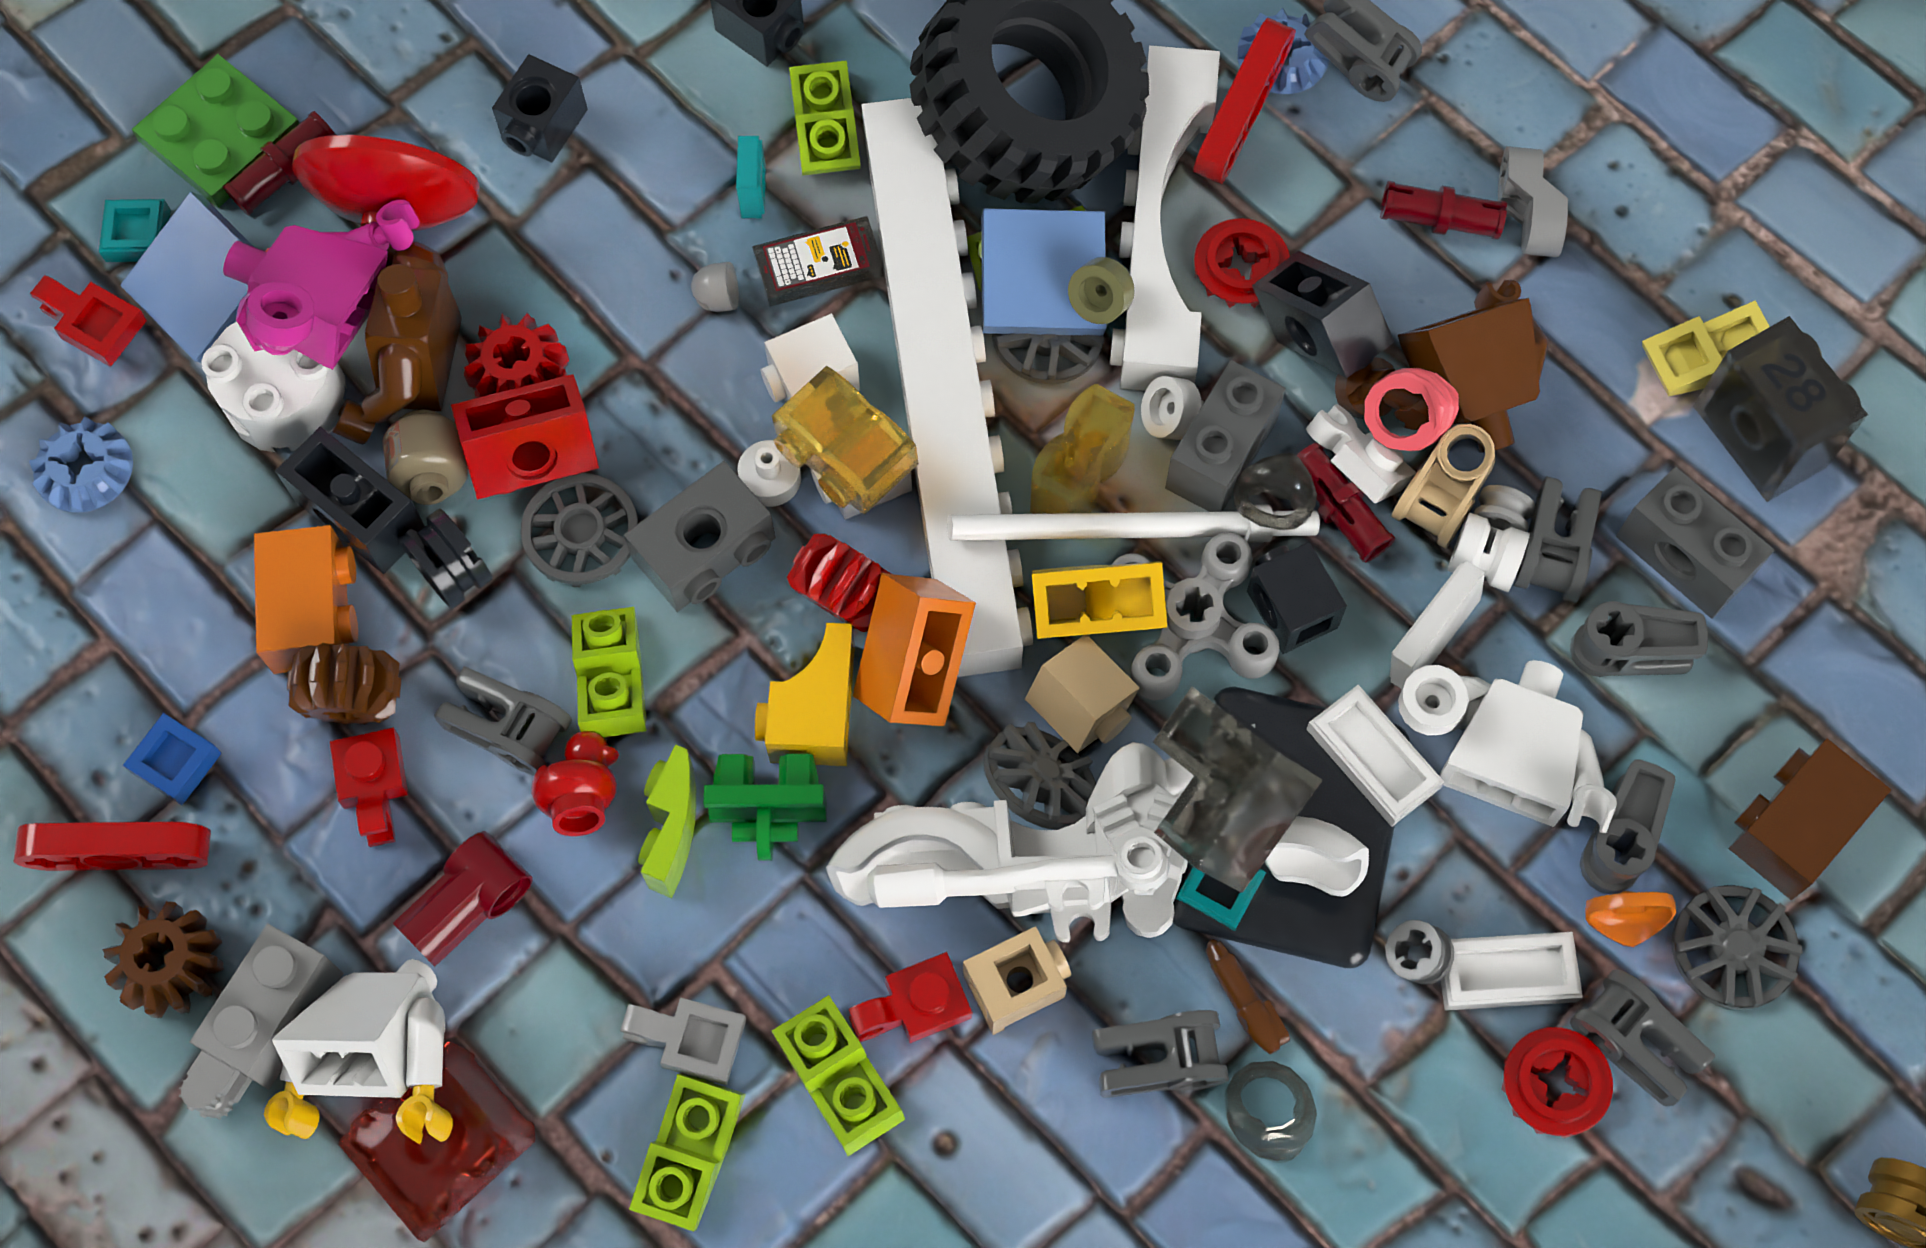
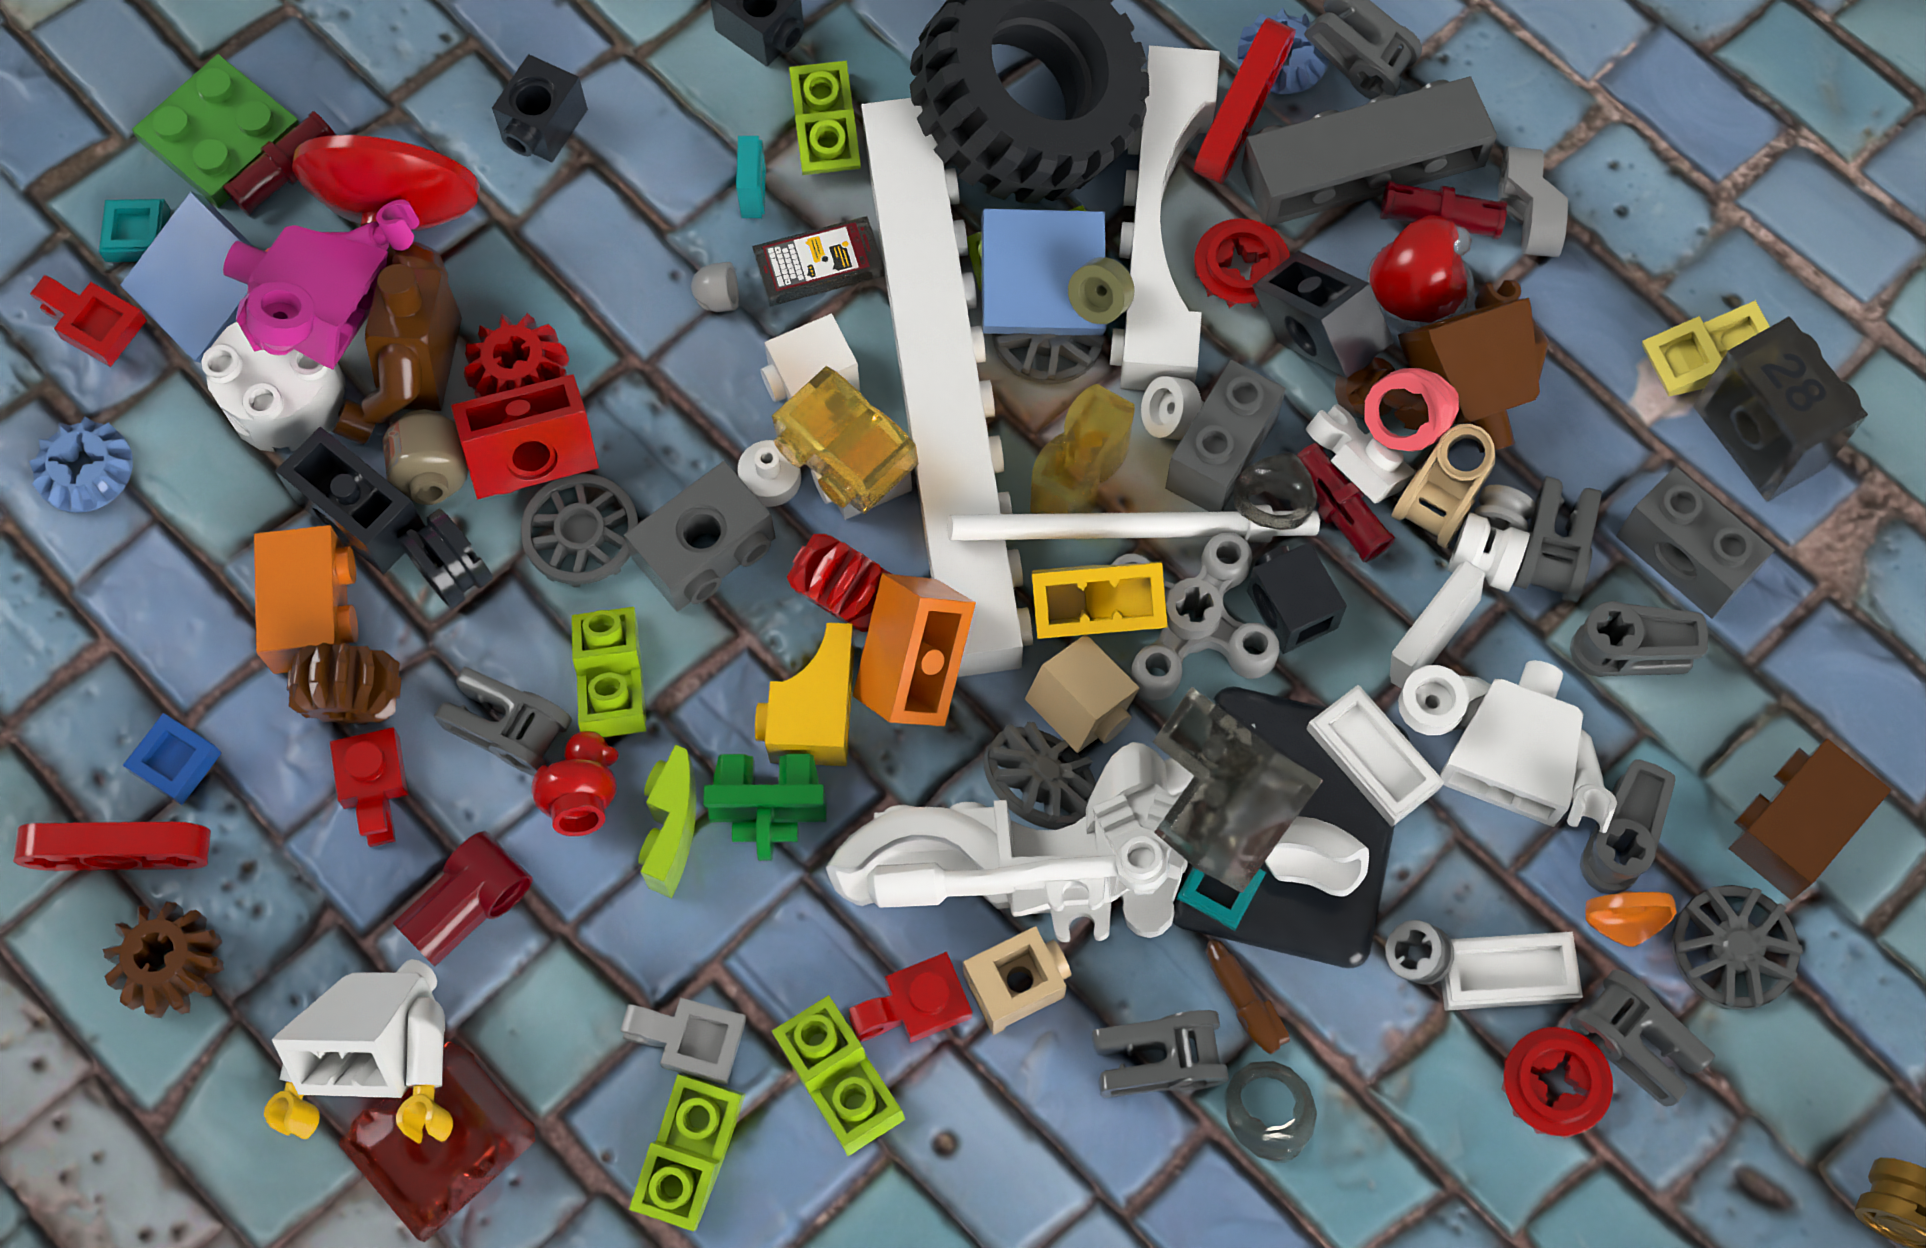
(236, 1036): light grey hinge -> none
(1358, 150): none -> dark grey brick
(1423, 274): none -> red piece

